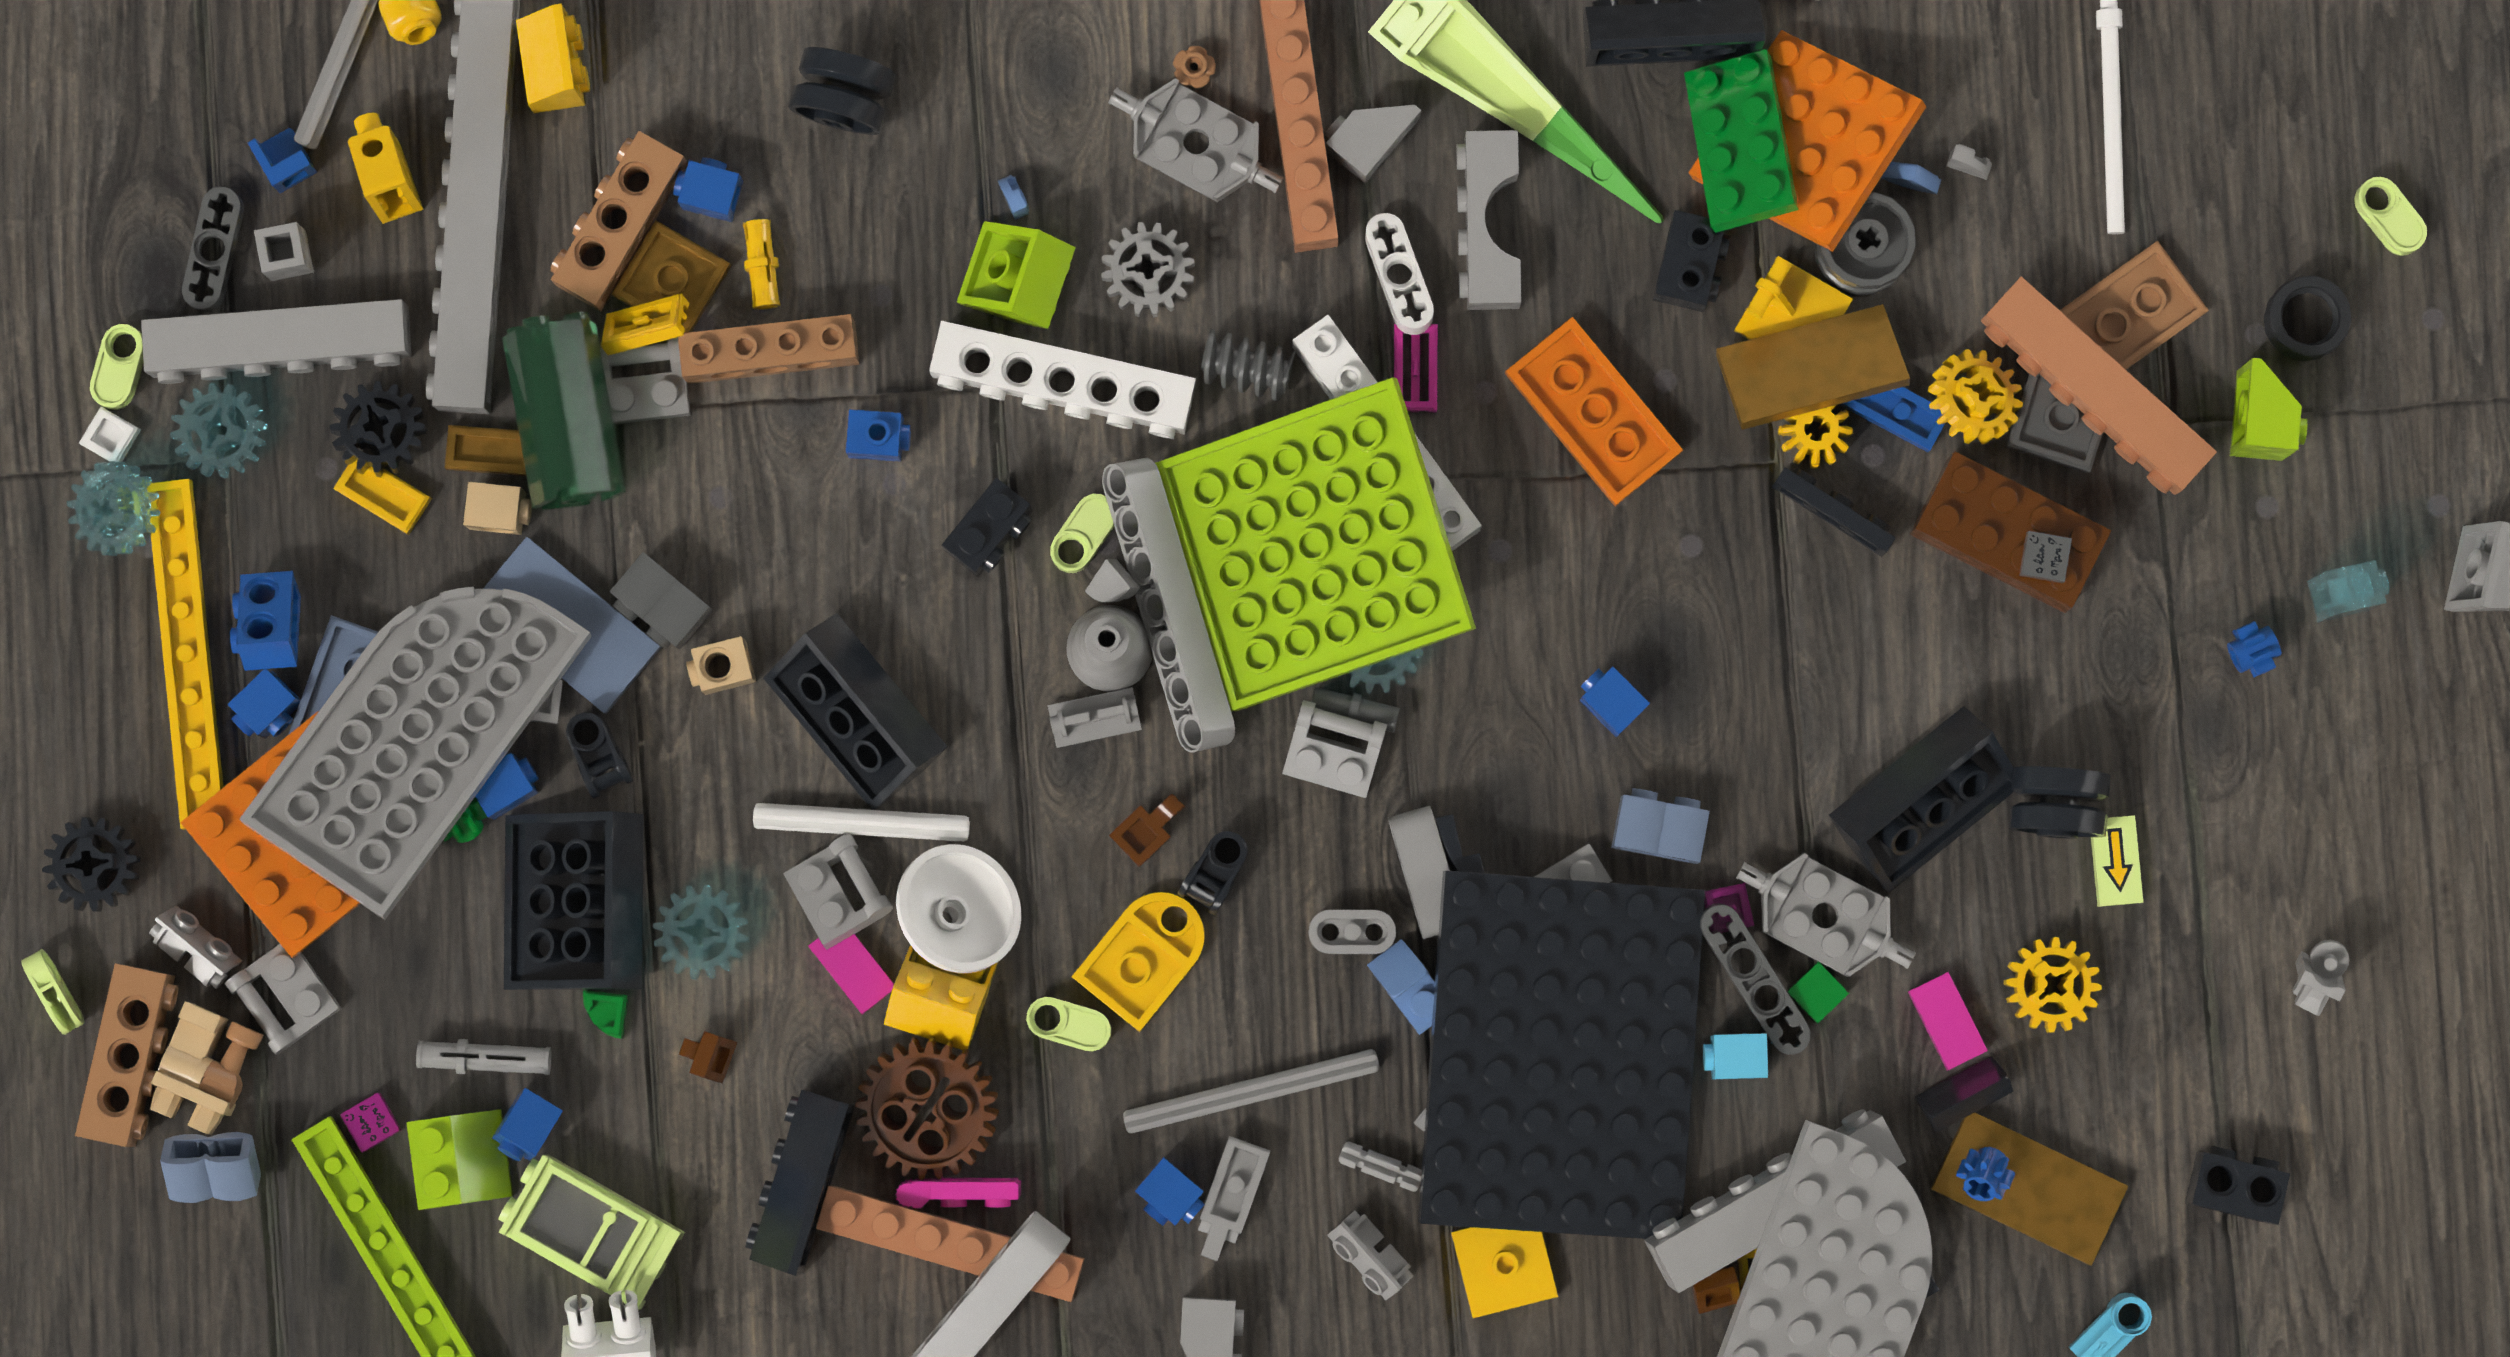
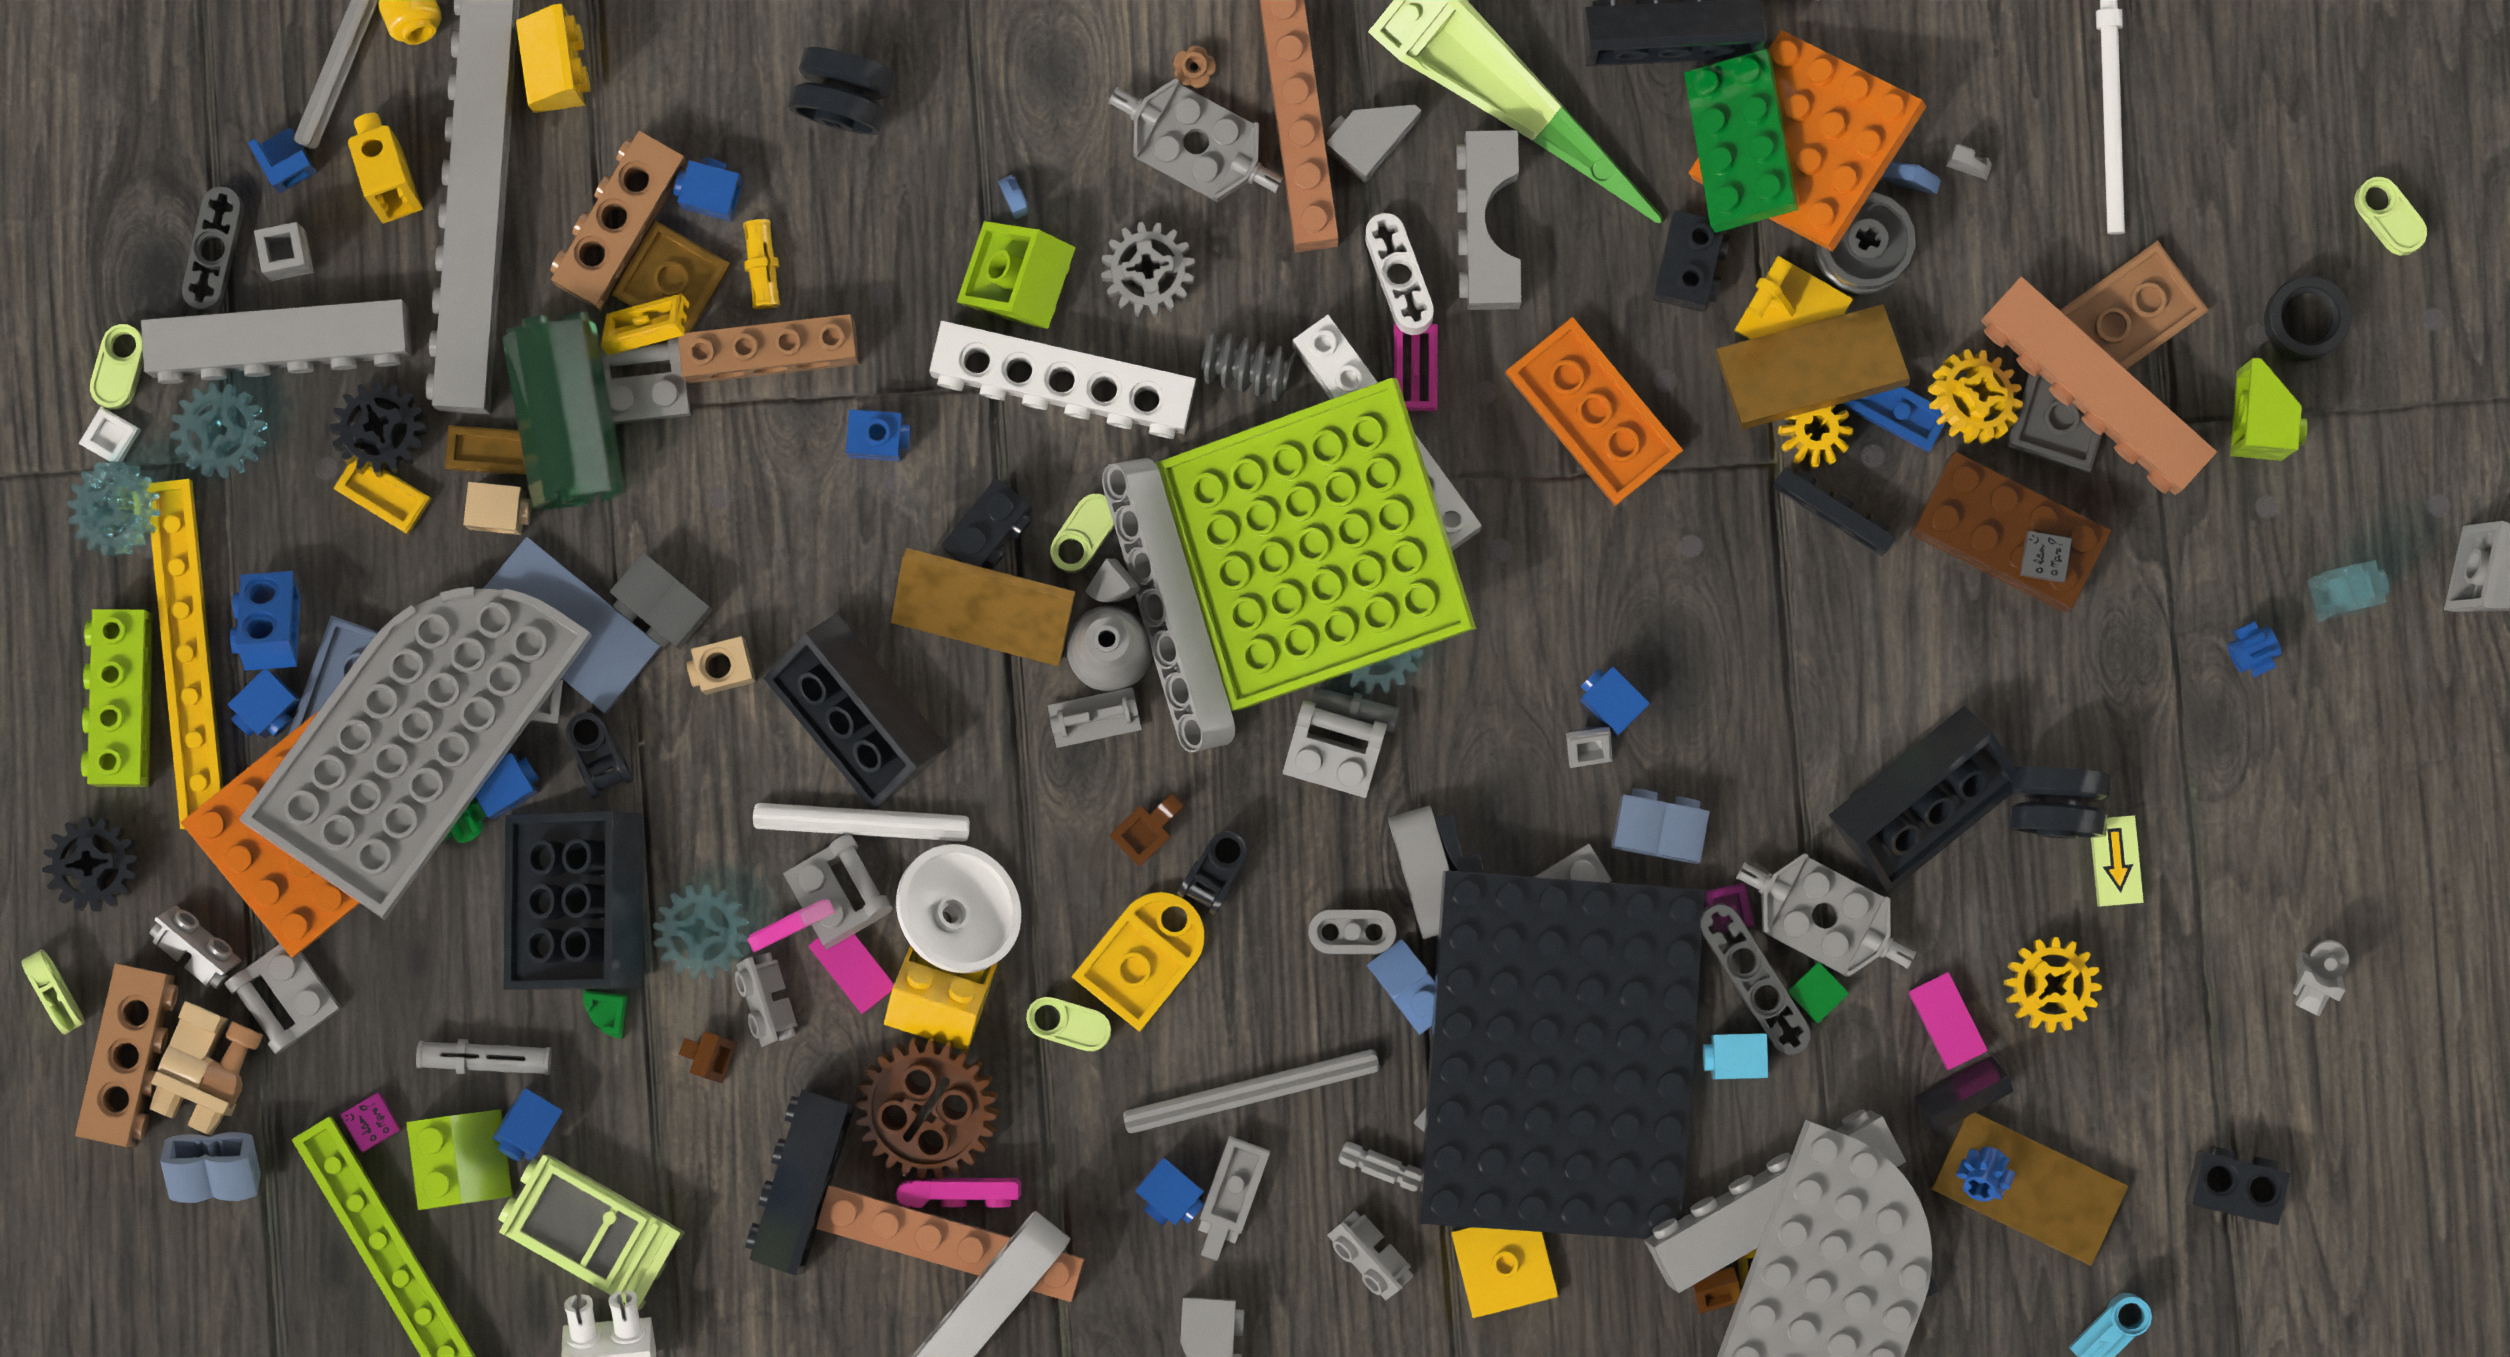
(118, 698): none -> lime brick
(766, 1015): none -> light grey hinge
(790, 924): none -> dark pink tile
(982, 607): none -> pearl gold tile
(1589, 746): none -> light grey slope

